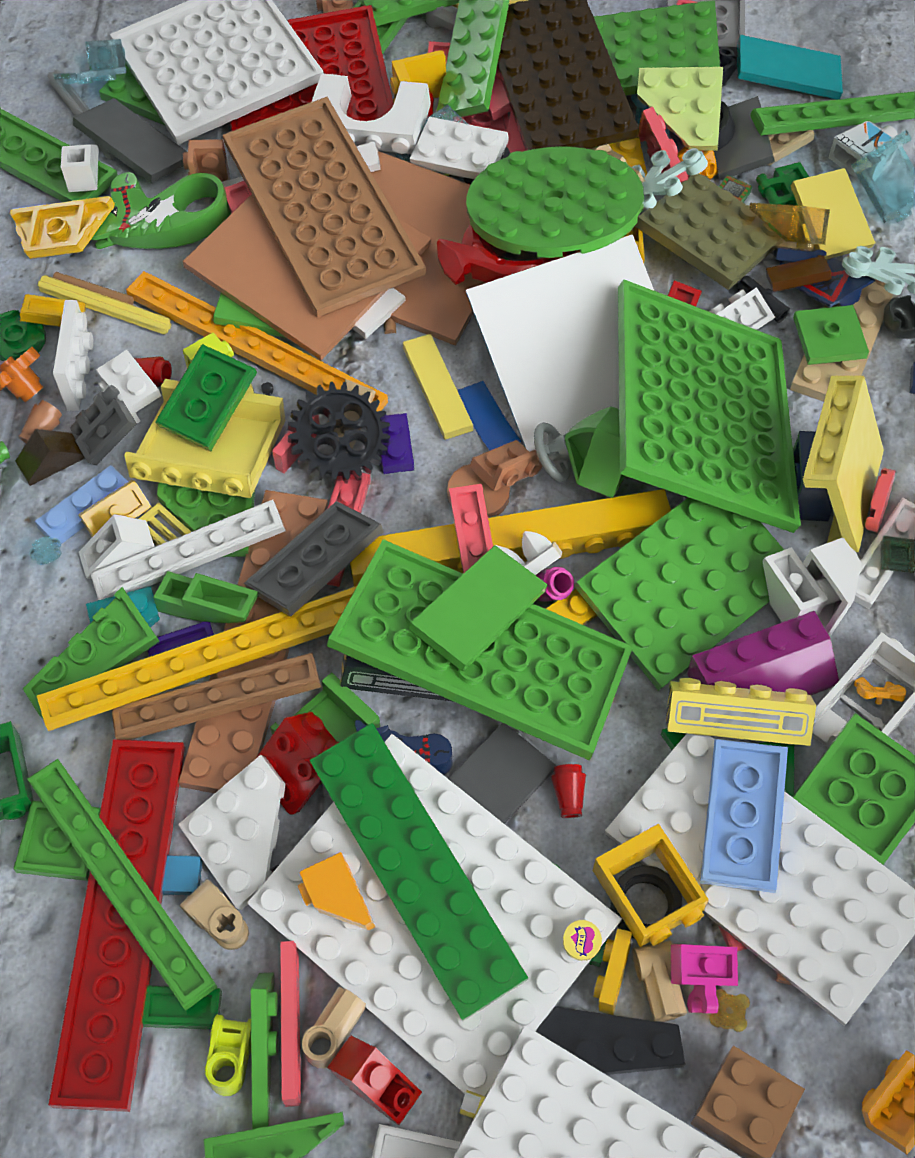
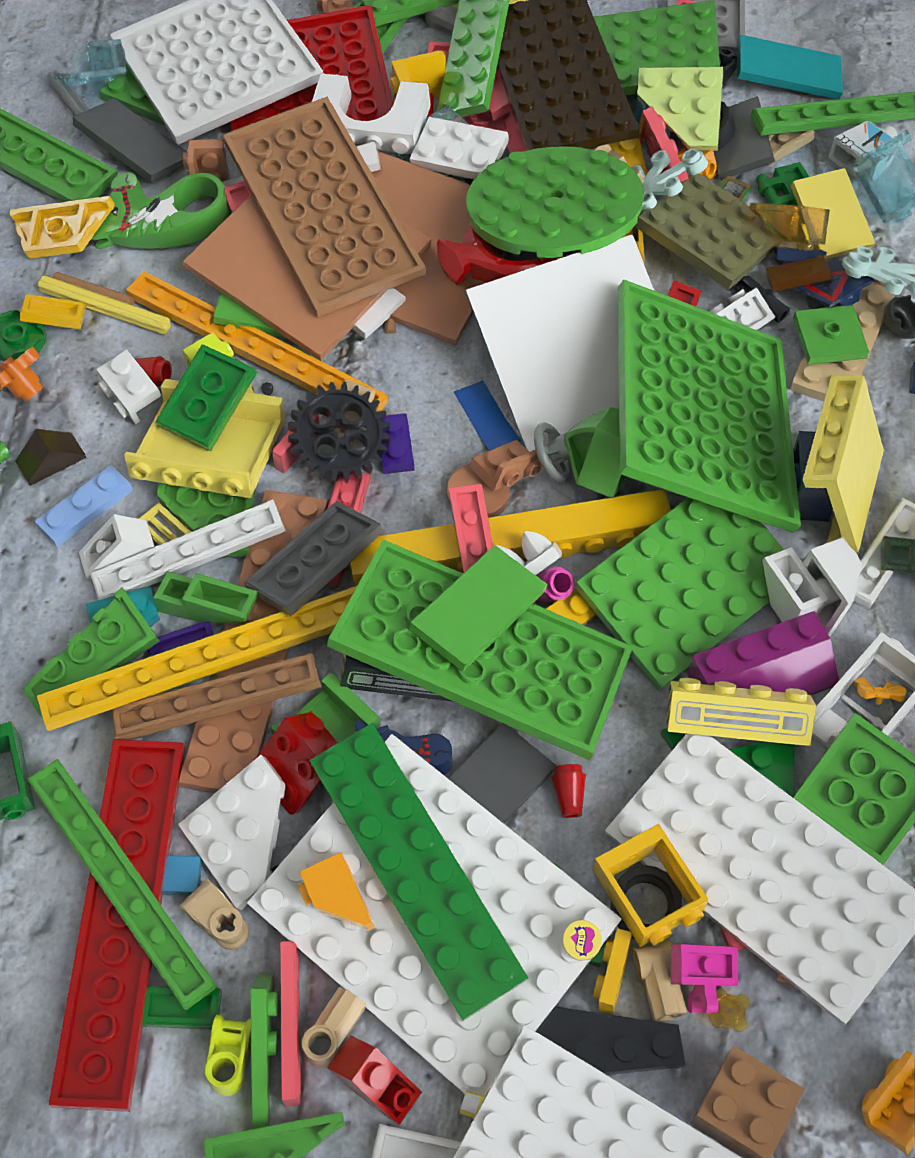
(43, 417): nougat cone -> none
(45, 550): clear light blue plate -> none
(46, 848): bright green plate -> none
(72, 355): white plate -> none
(80, 167): white slope -> none
(102, 425): dark grey plate -> none
(124, 501): yellow plate -> none
(437, 386): light yellow tile -> none
(744, 816): light blue tile -> none
(880, 499): coral tile -> none

